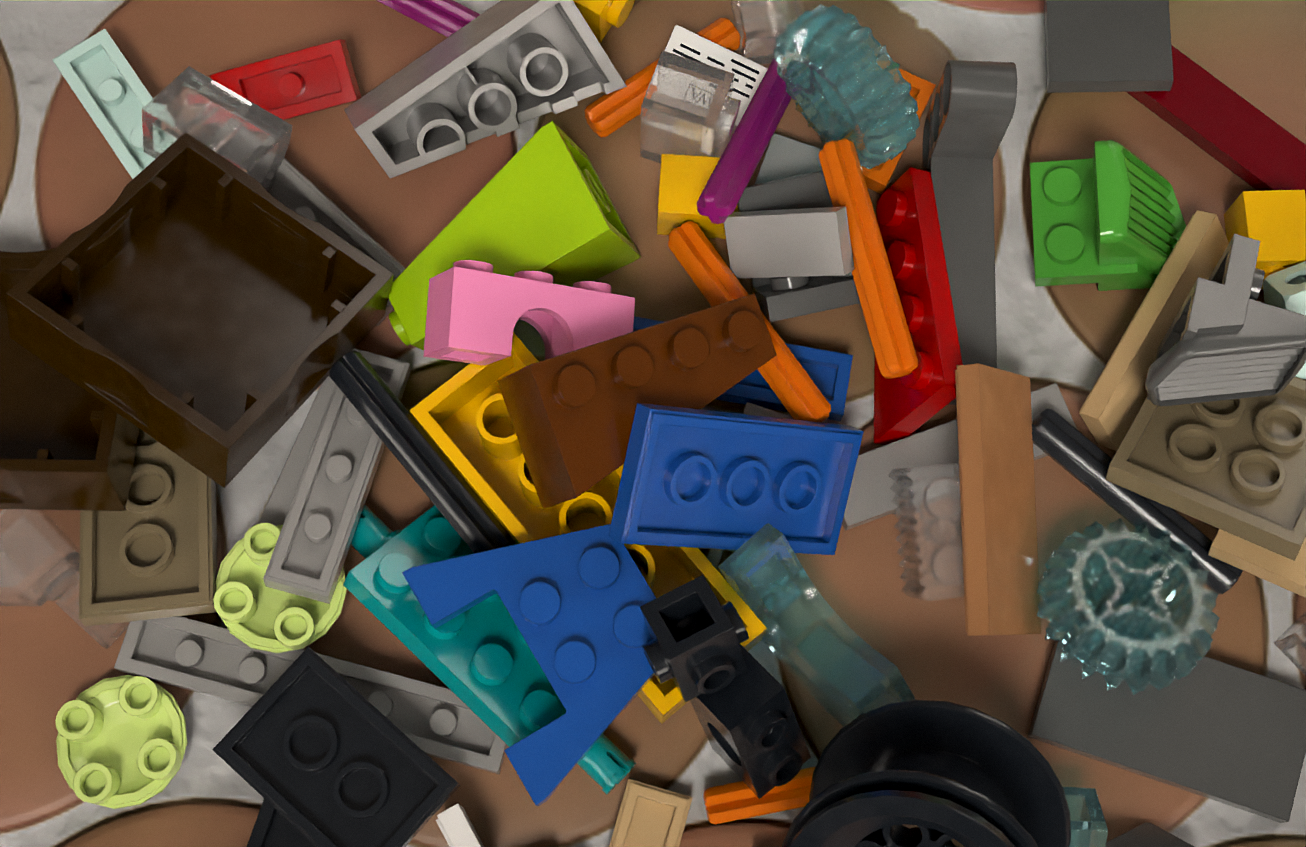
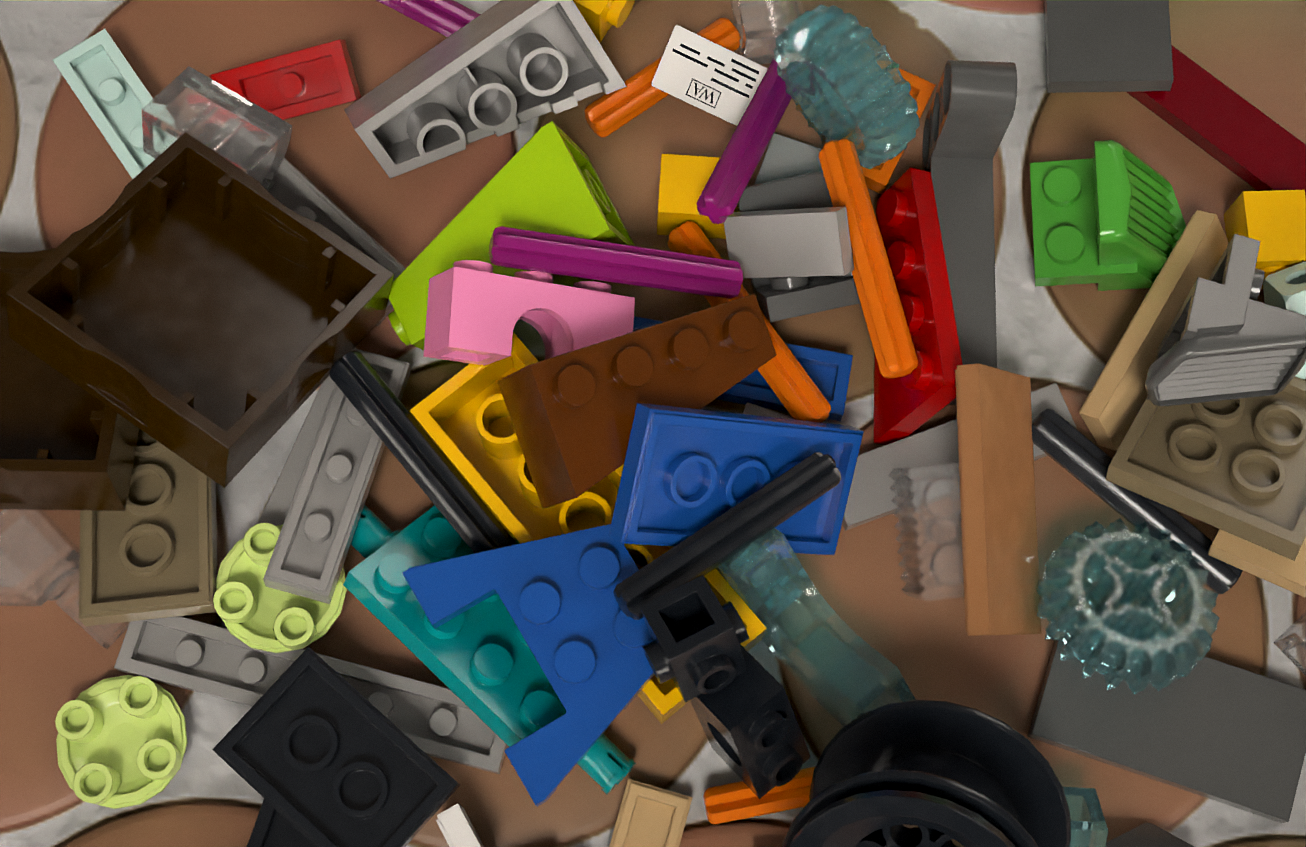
(614, 262): none -> magenta axle
(687, 109): clear brick -> none
(729, 533): none -> black axle

